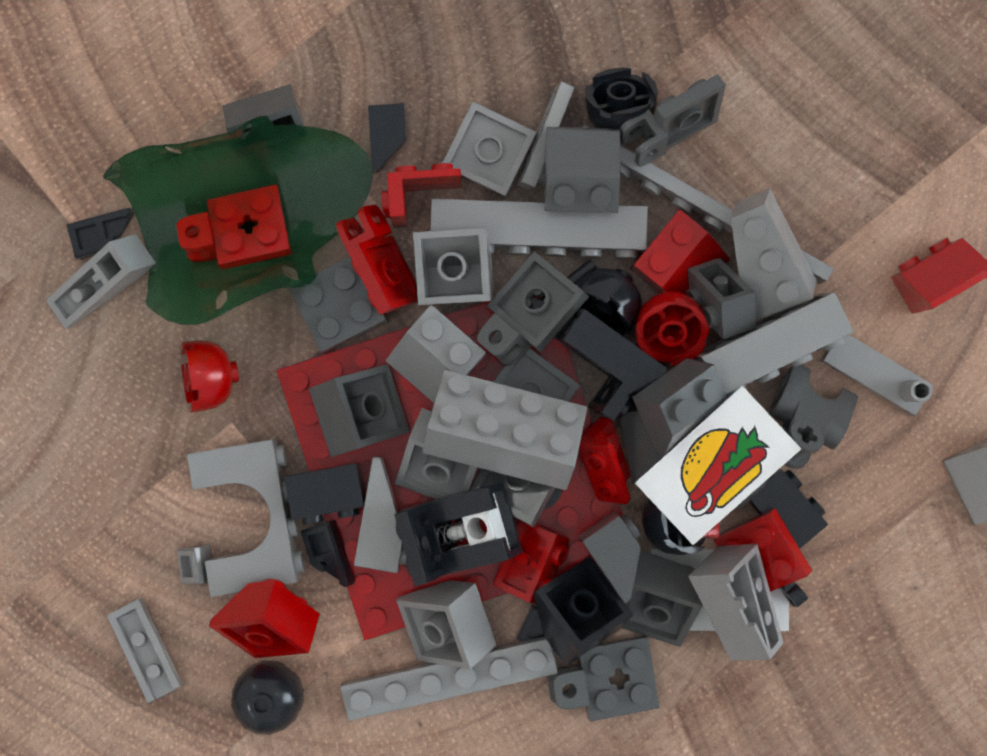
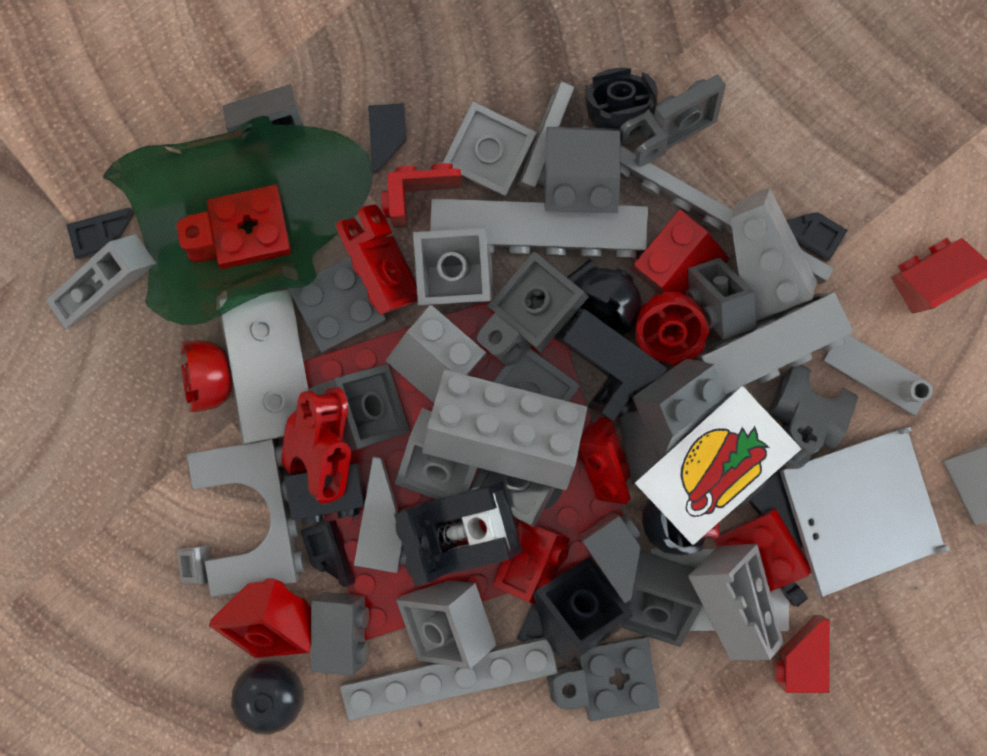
(145, 650): light grey hinge -> none
(264, 363): none -> light grey plate
(317, 438): none -> red piece
(338, 633): none -> dark grey brick
(806, 659): none -> red slope
(817, 234): none -> black tile
(864, 511): none -> door

